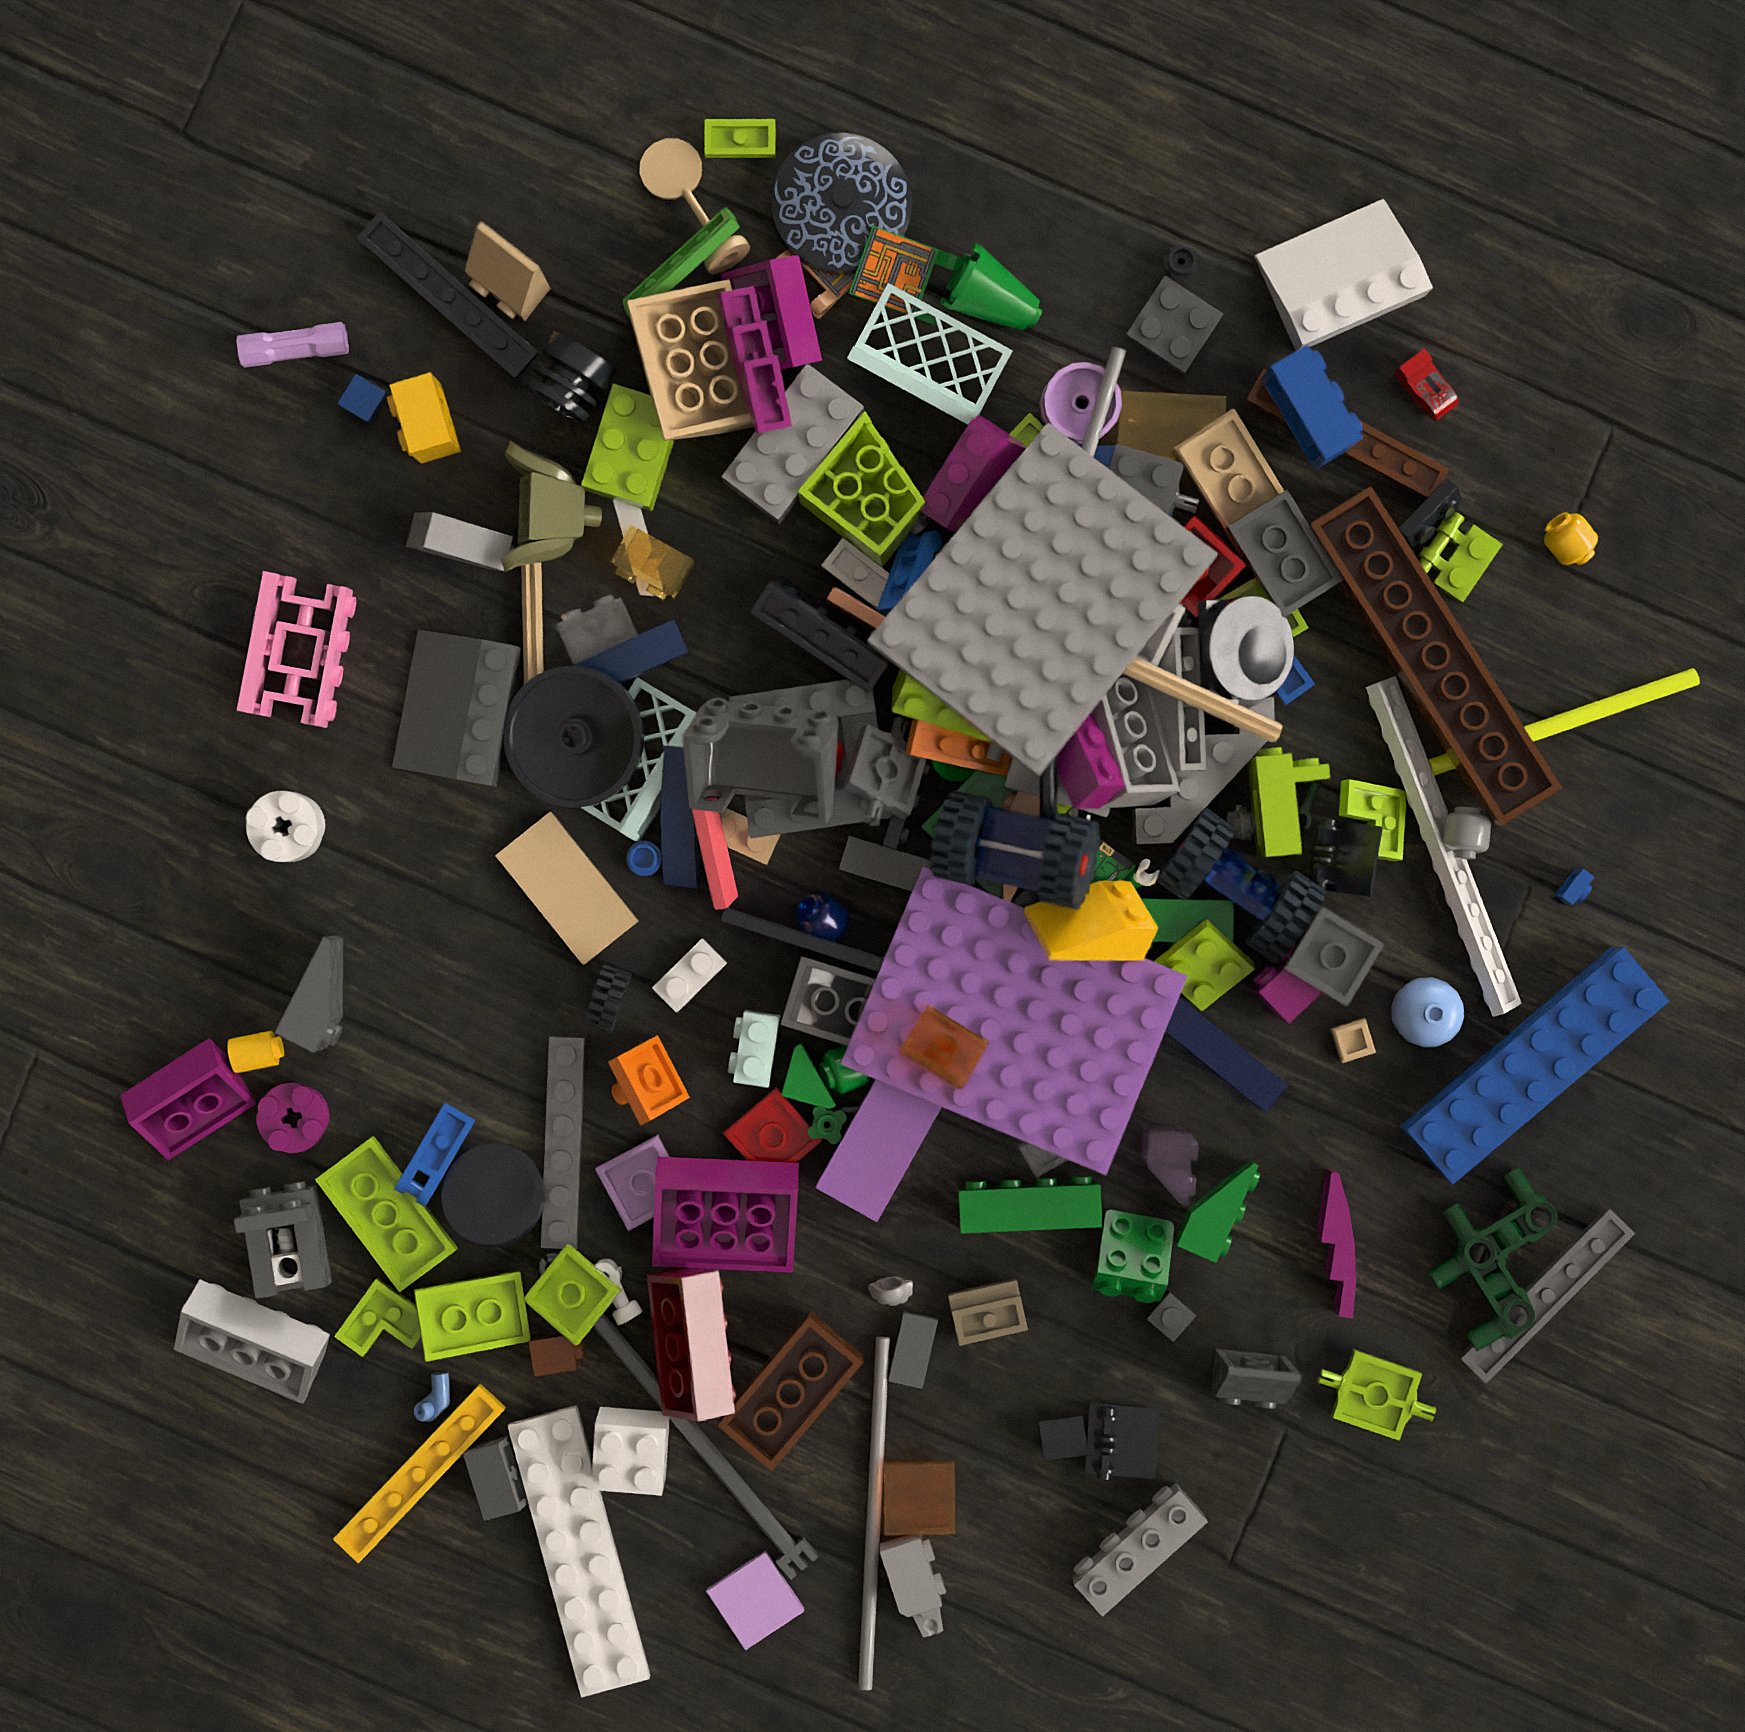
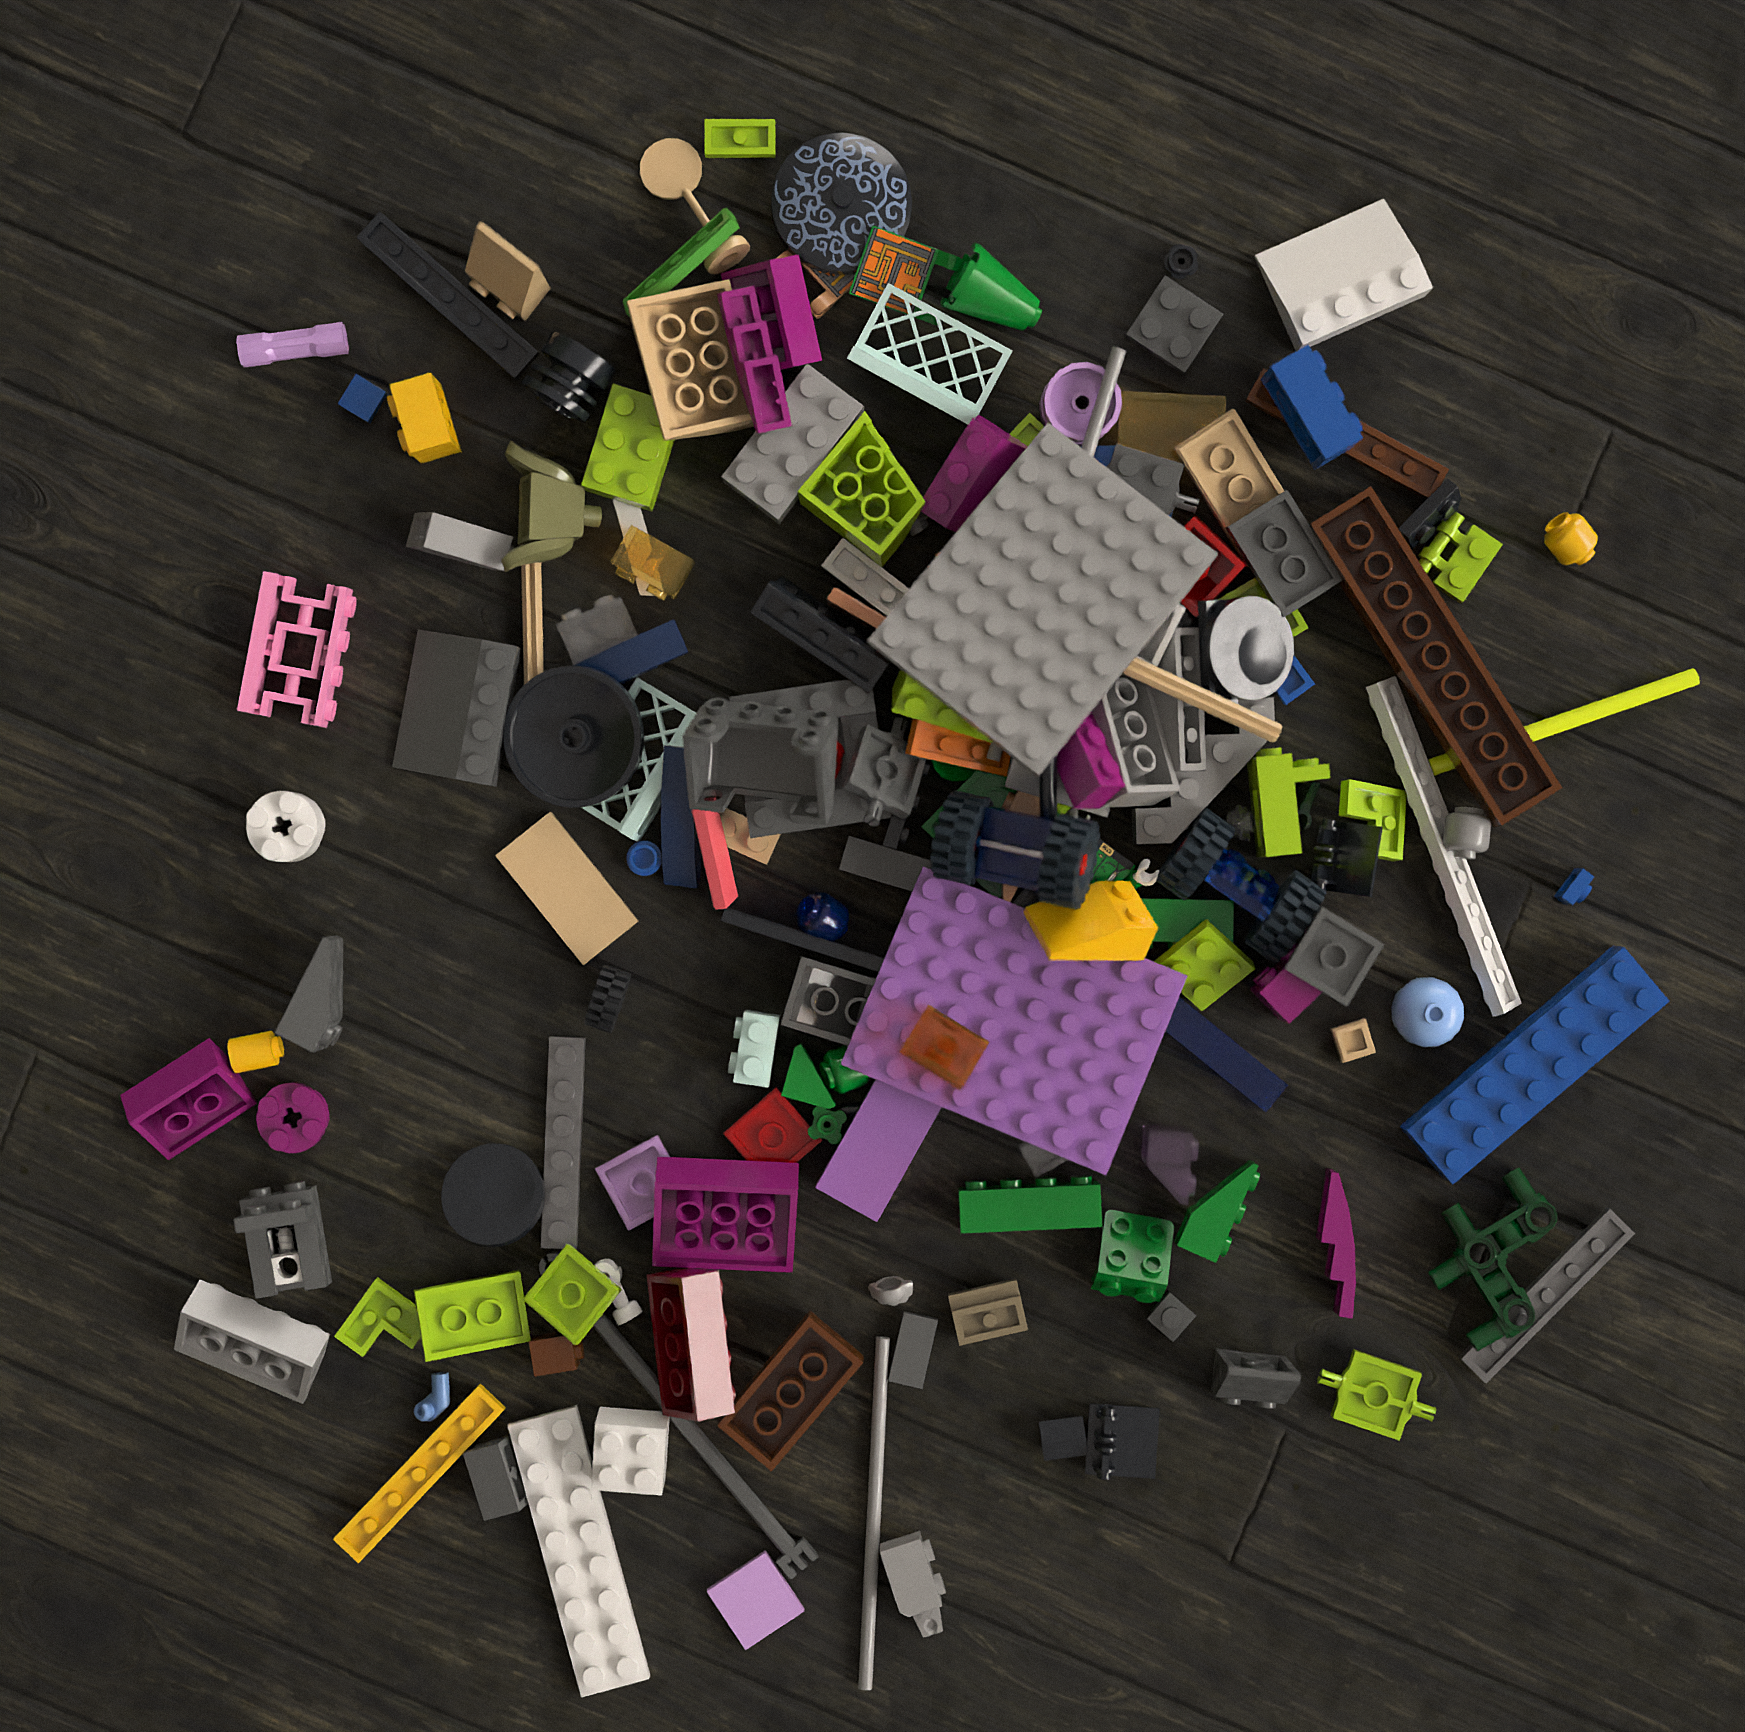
(390, 1224): lime plate -> none
(435, 1153): blue plate -> none
(647, 1080): orange tile -> none
(689, 975): white plate -> none
(909, 564): blue plate -> none
(919, 1498): clear orange plate -> none
(1138, 1548): light grey brick -> none
(1426, 386): red leg -> none

